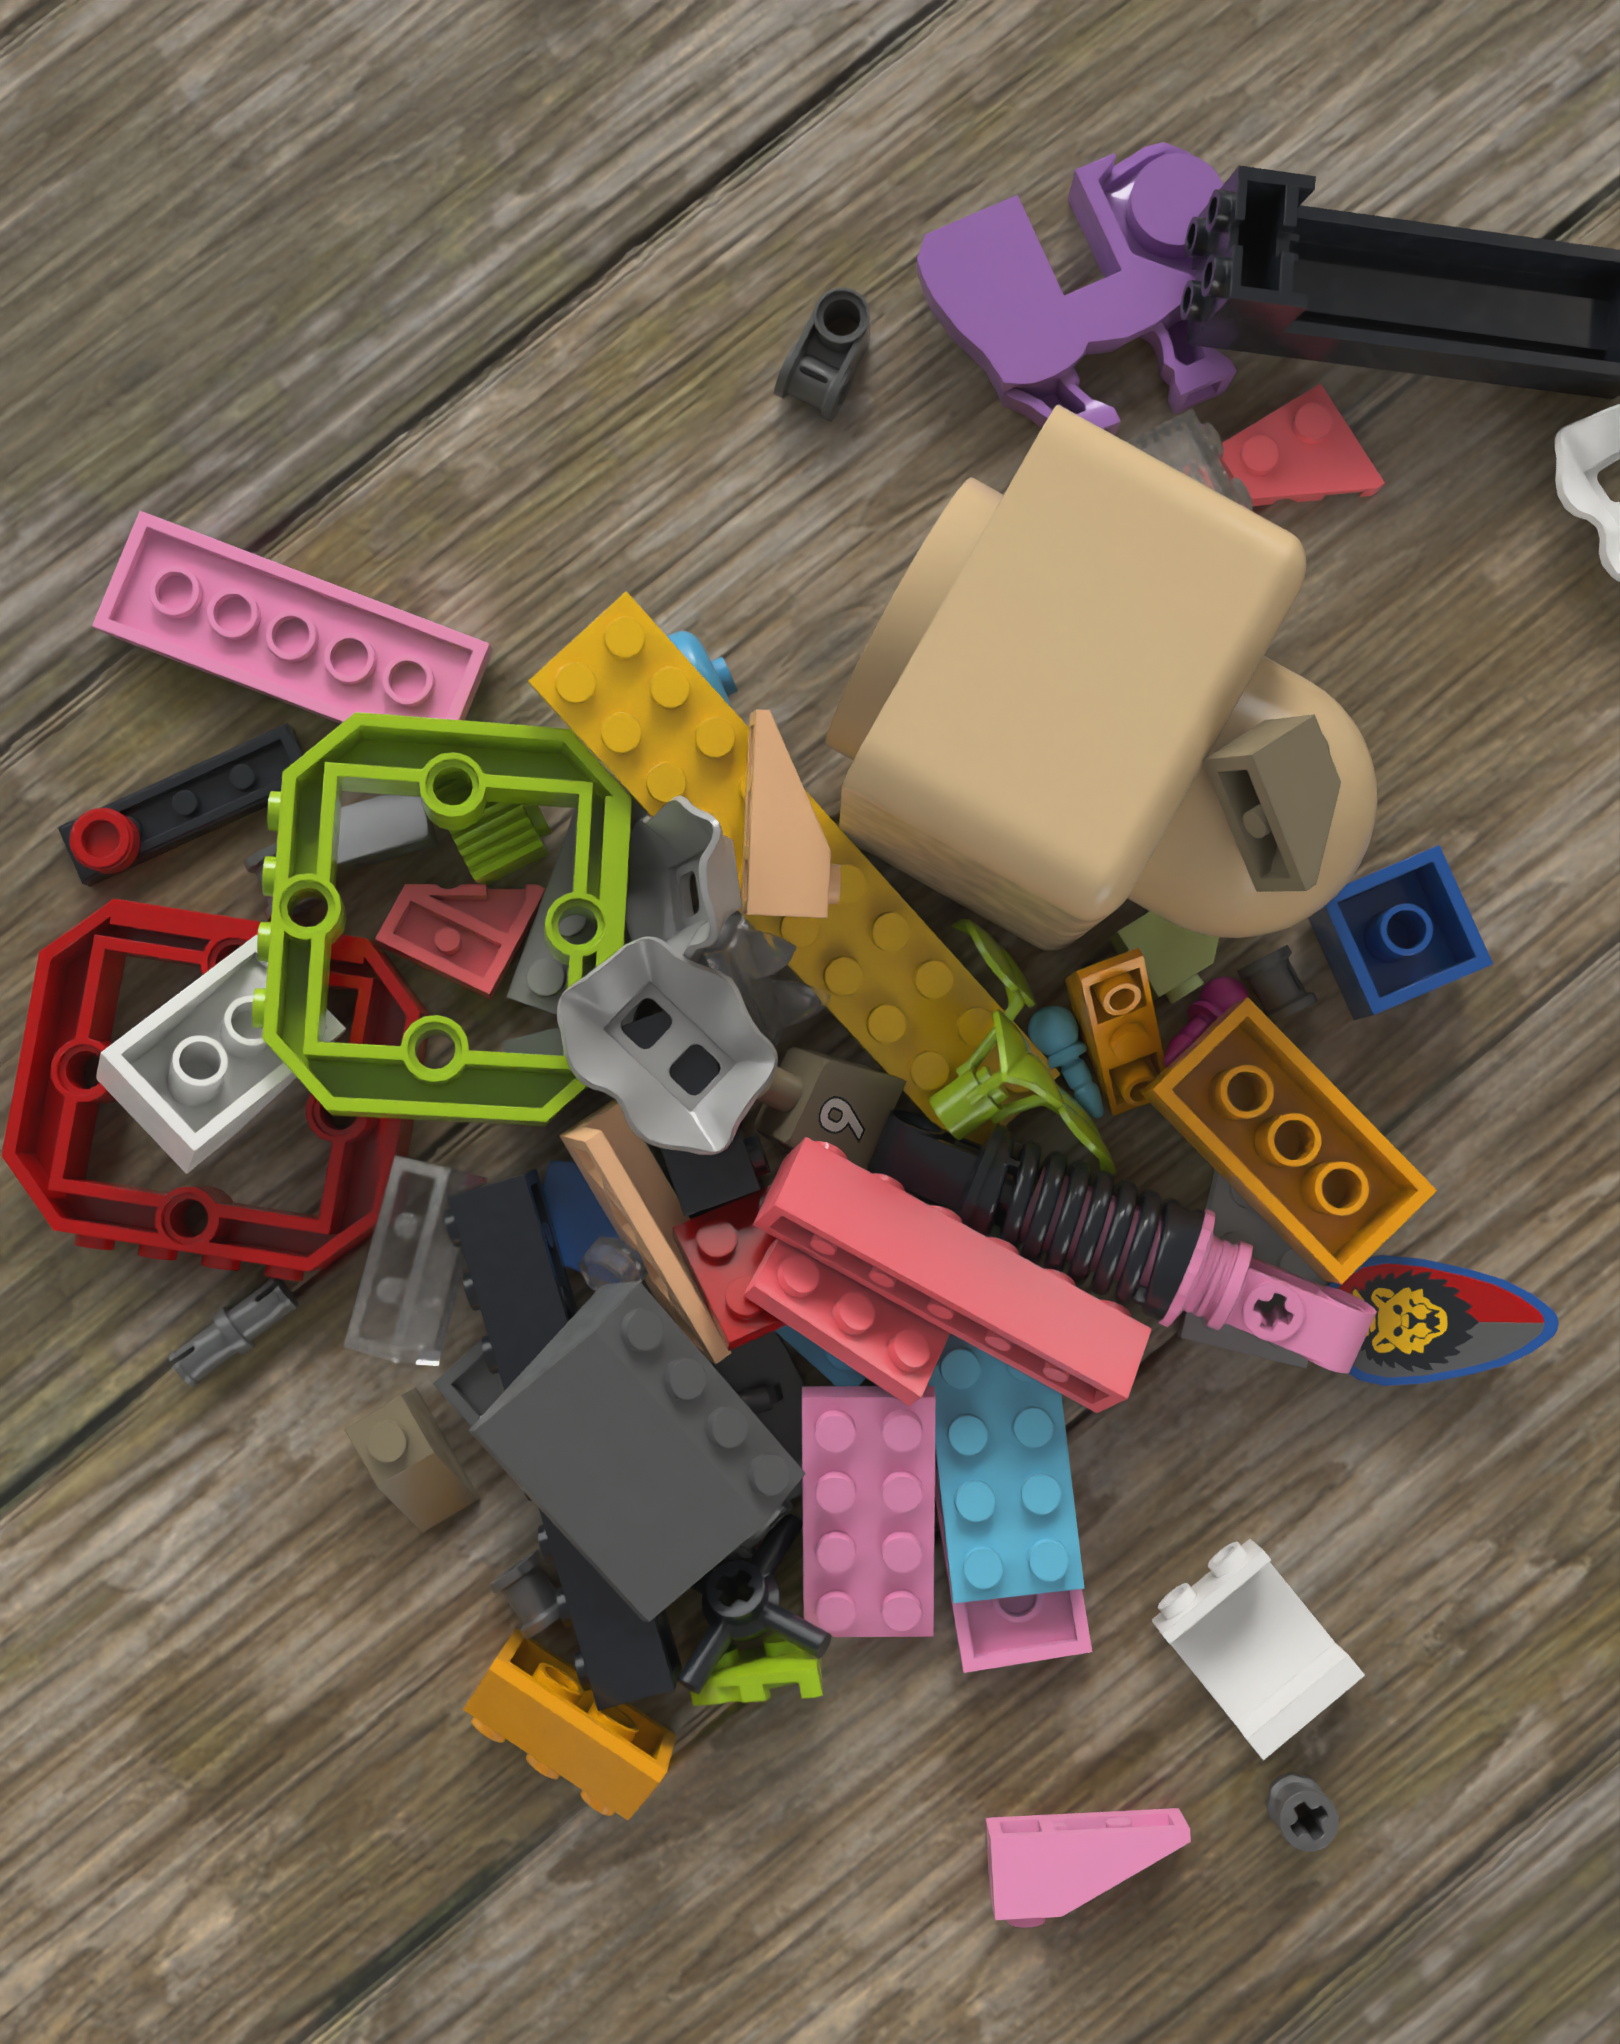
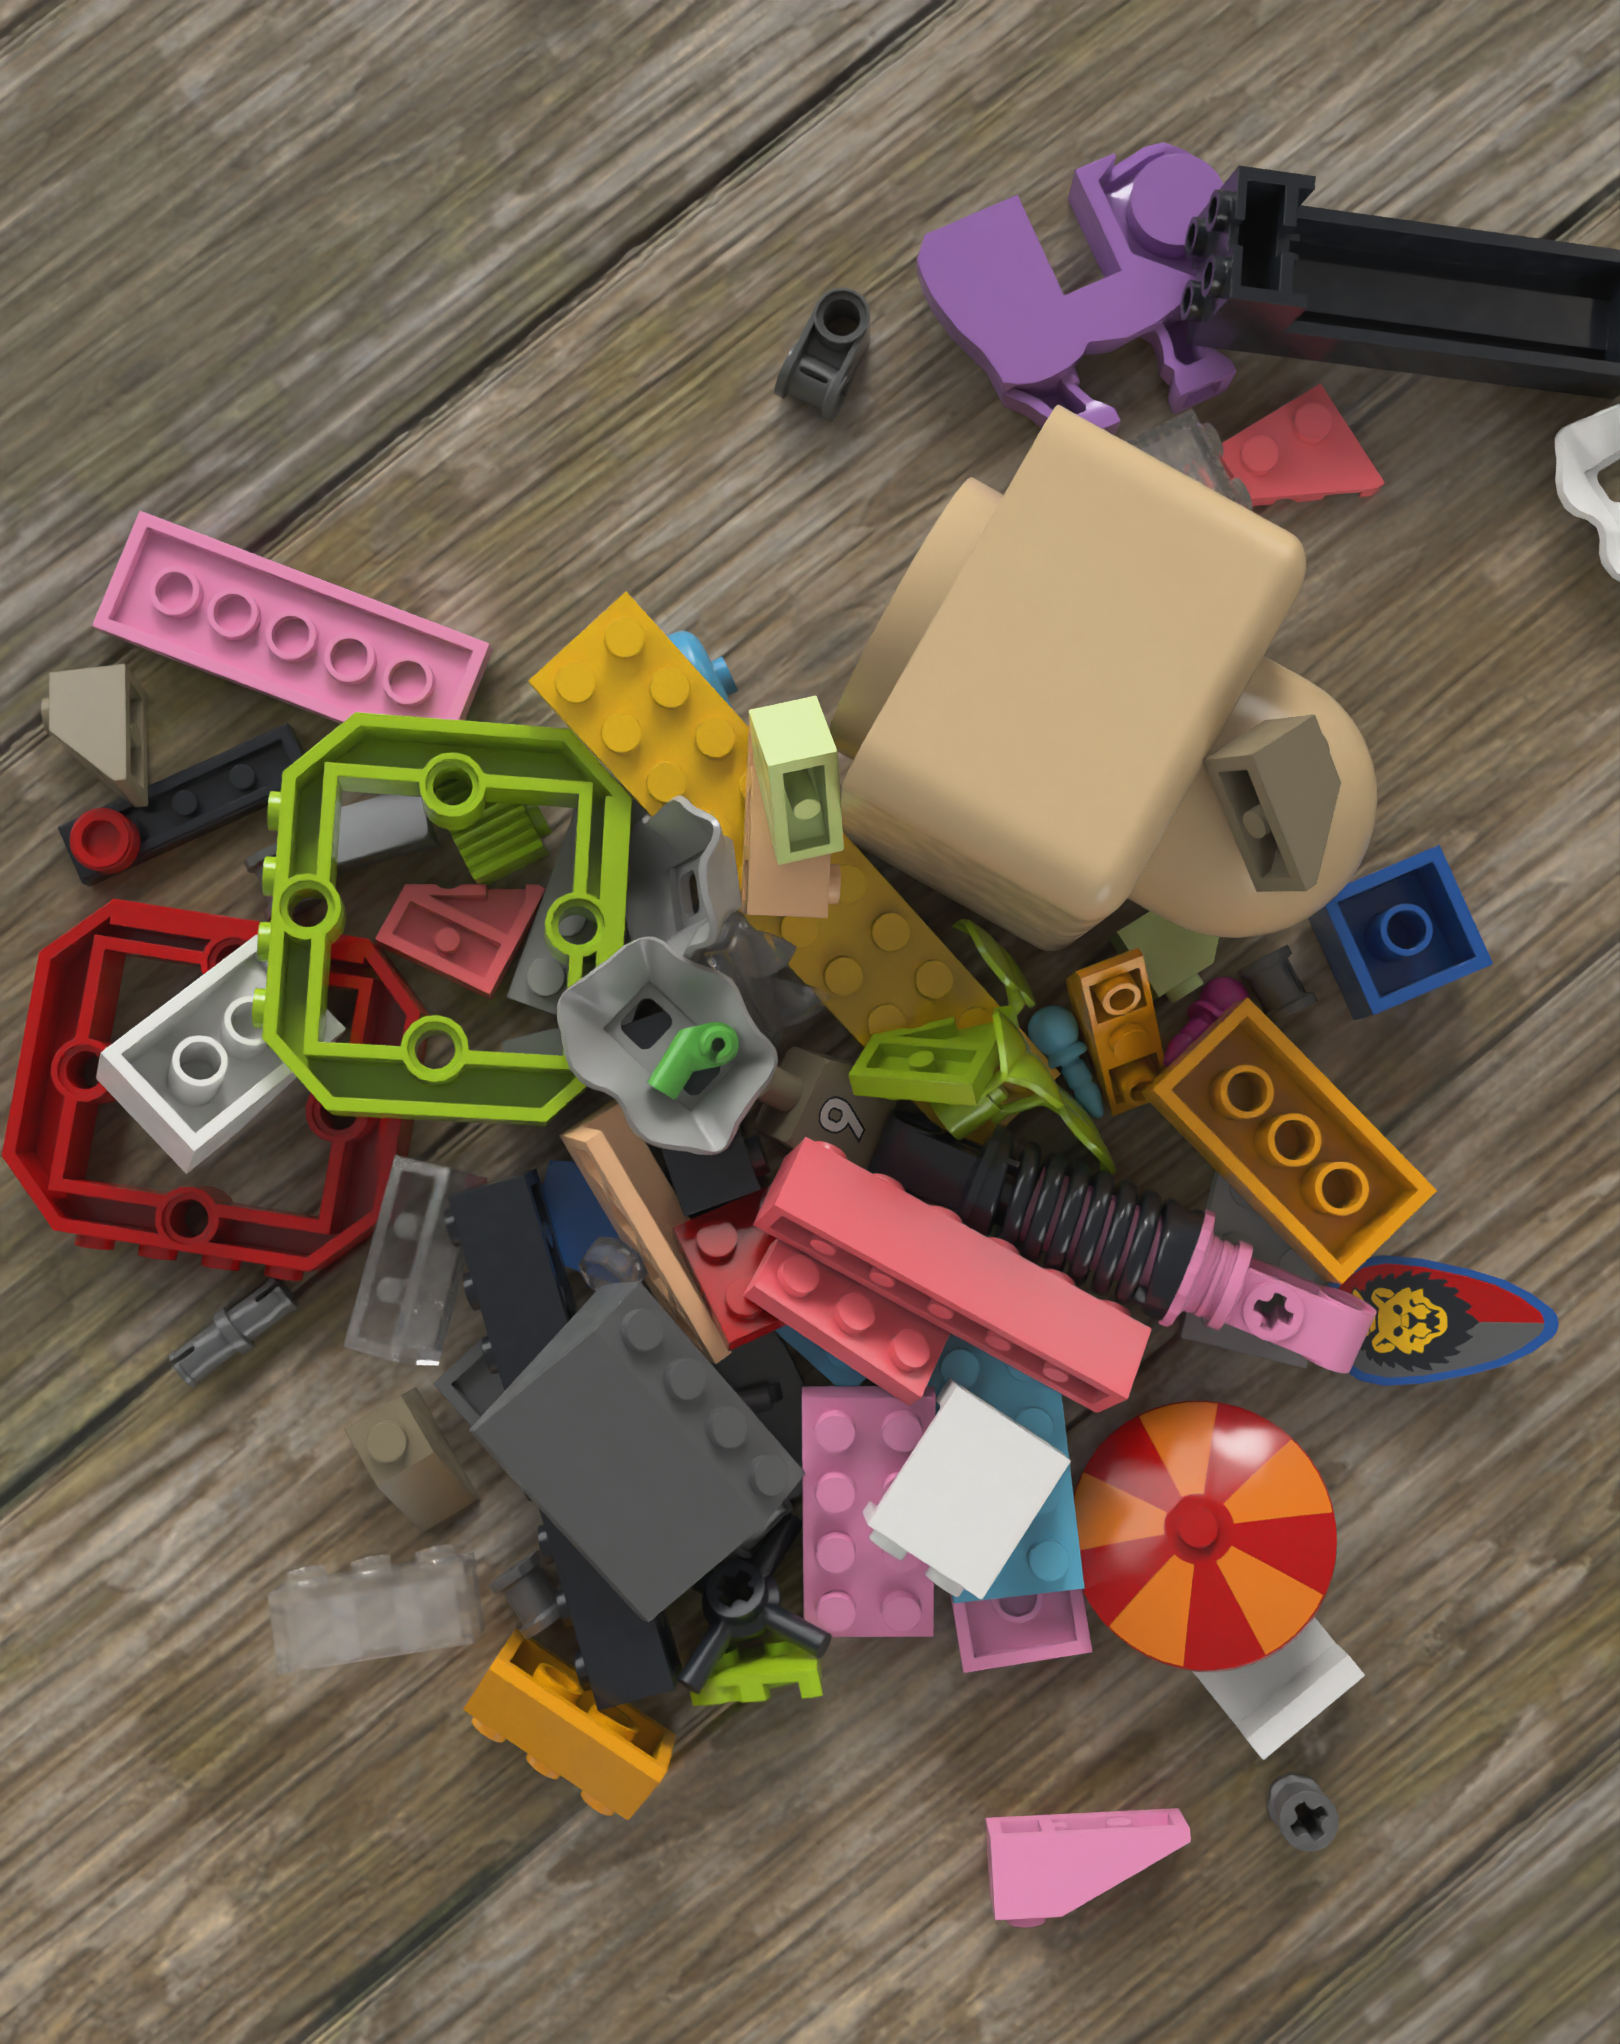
(102, 725): none -> slope
(375, 1609): none -> clear brick
(692, 1051): none -> bright green arm
(798, 779): none -> yellowish green slope
(930, 1062): none -> lime wing
(966, 1493): none -> white panel
(1204, 1536): none -> dish

